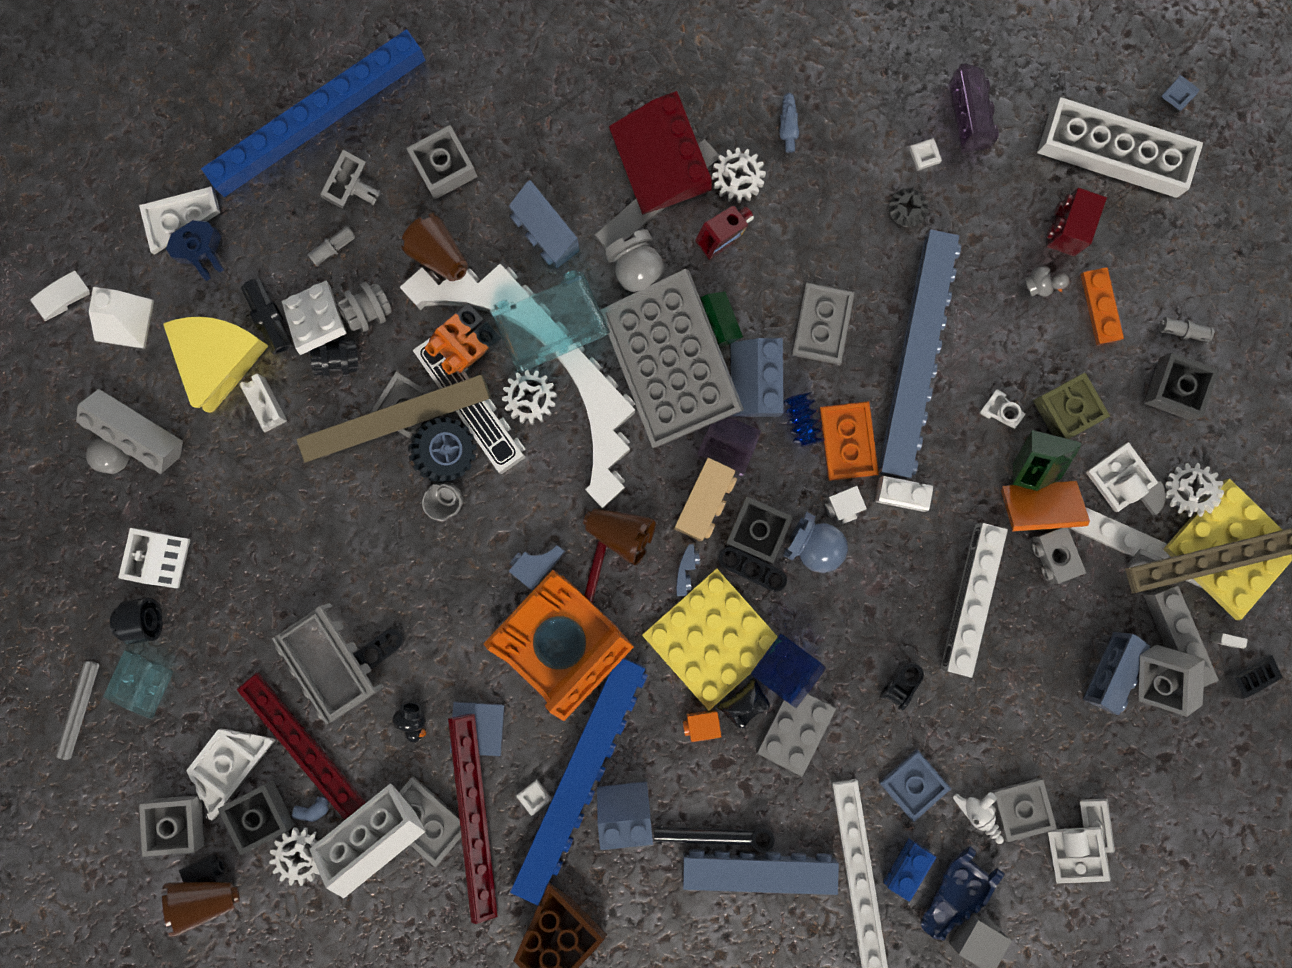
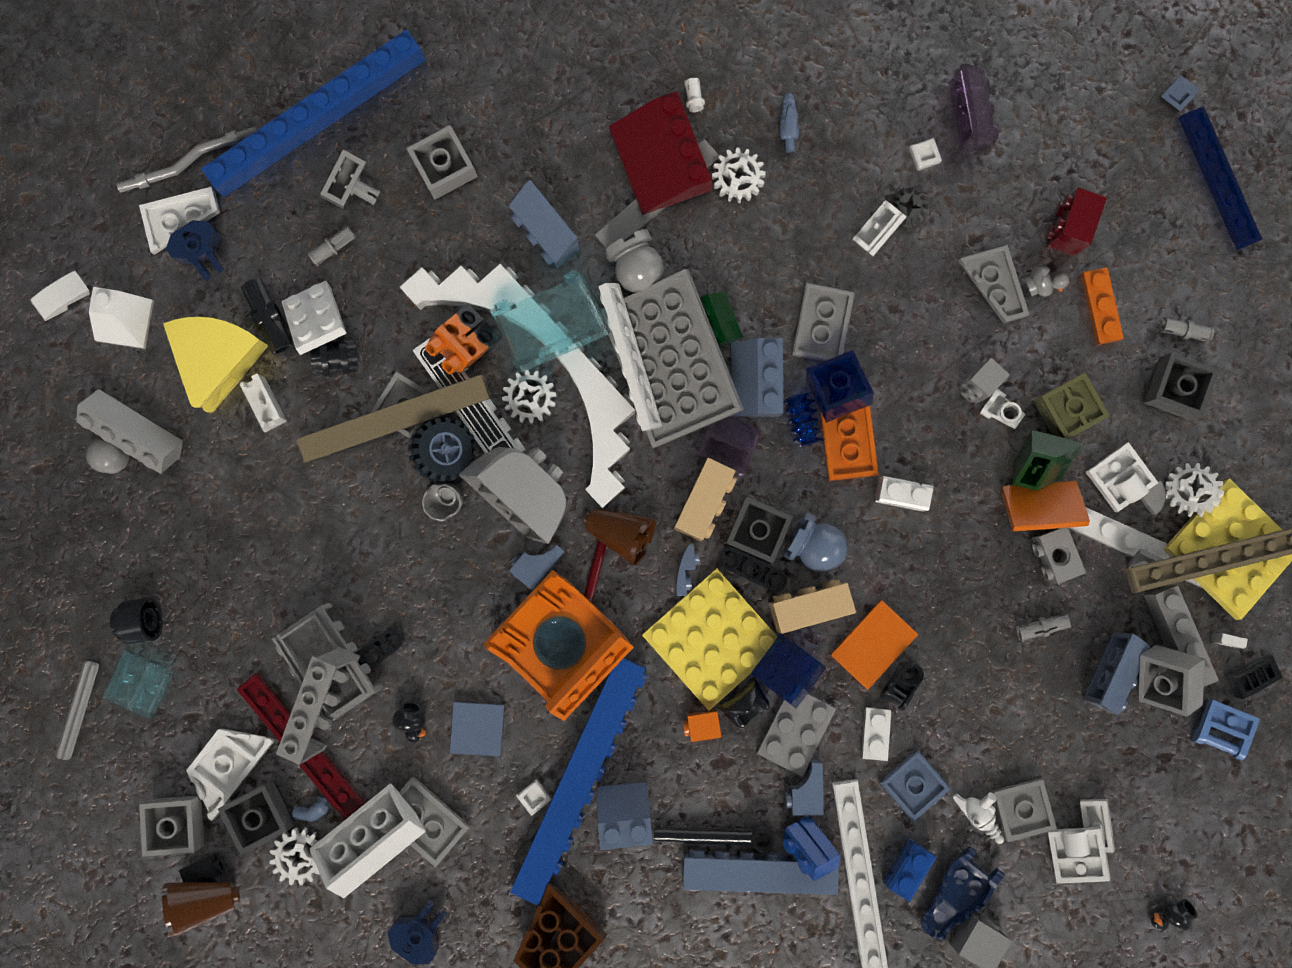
(143, 180): none -> light grey bar
(154, 558): white slope -> none
(305, 716): none -> light grey window
(364, 307): light grey piece -> none
(416, 936): none -> dark blue hinge
(434, 247): reddish brown cone -> none
(472, 818): dark red tile -> none
(520, 490): none -> light grey hips
(630, 356): none -> white plate
(694, 97): none -> white pin
(723, 230): dark red torso -> none
(807, 795): none -> sand blue arch
(811, 606): none -> tan brick
(811, 848): none -> blue brick
(839, 386): none -> clear blue brick
(845, 505): white brick -> none
(874, 644): none -> orange tile
(876, 733): none -> white plate
(879, 228): none -> white hinge
(918, 355): sand blue brick -> none
(974, 599): white brick -> none
(983, 381): none -> light grey brick
(998, 282): none -> light grey wing
(1043, 627): none -> light grey pin
(1120, 147): white brick -> none
(1175, 913): none -> black animal
(1220, 178): none -> clear blue tile
(1229, 721): none -> medium blue plate

